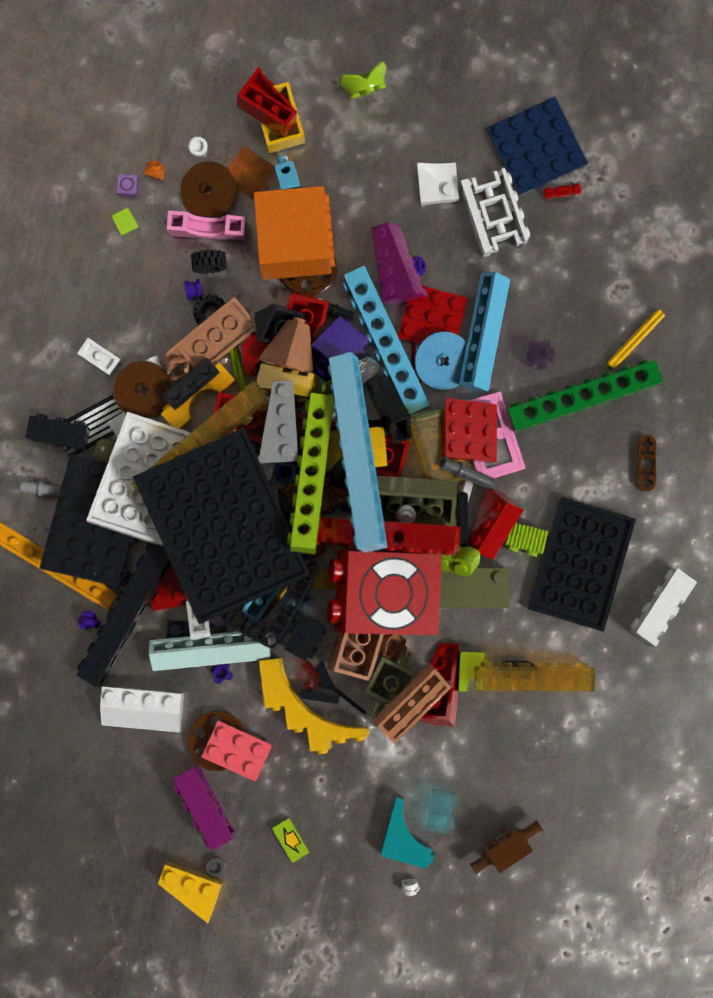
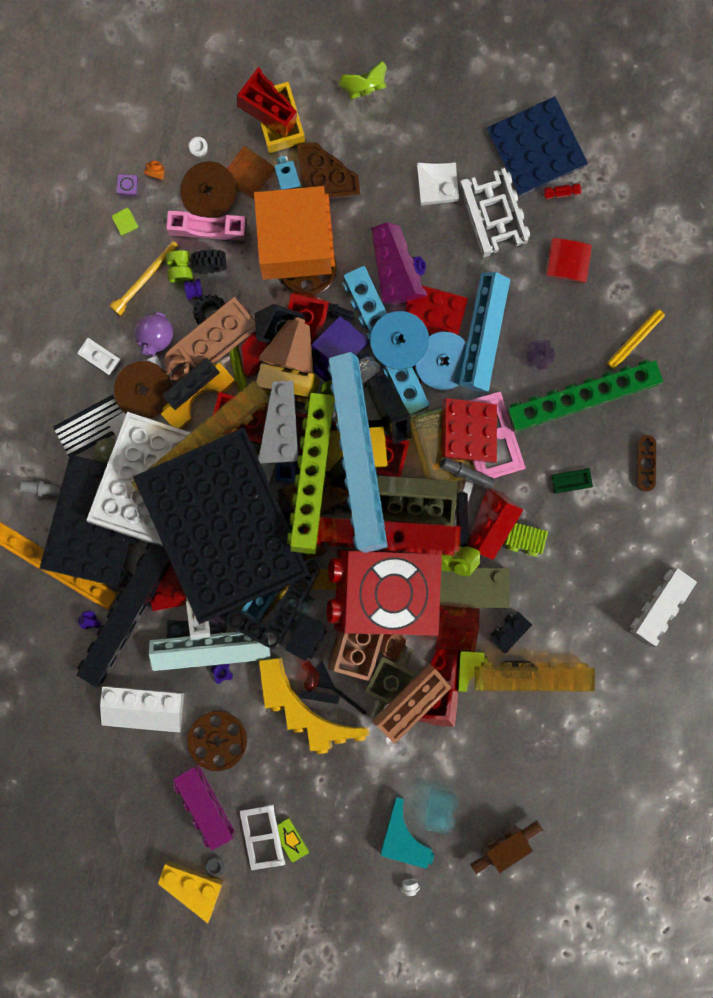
(57, 432): black brick -> none
(119, 305): none -> yellow piece
(153, 333): none -> medium lavender brick
(179, 266): none -> lime wheel
(236, 750): coral plate -> none
(266, 864): none -> white window
(325, 170): none -> reddish brown plate
(396, 325): none -> dark azure piece
(406, 514): white plate -> none
(458, 628): none -> clear red brick
(514, 628): none -> black brick
(568, 260): none -> red slope
(571, 481): none -> dark green tile
(581, 564): black plate -> none

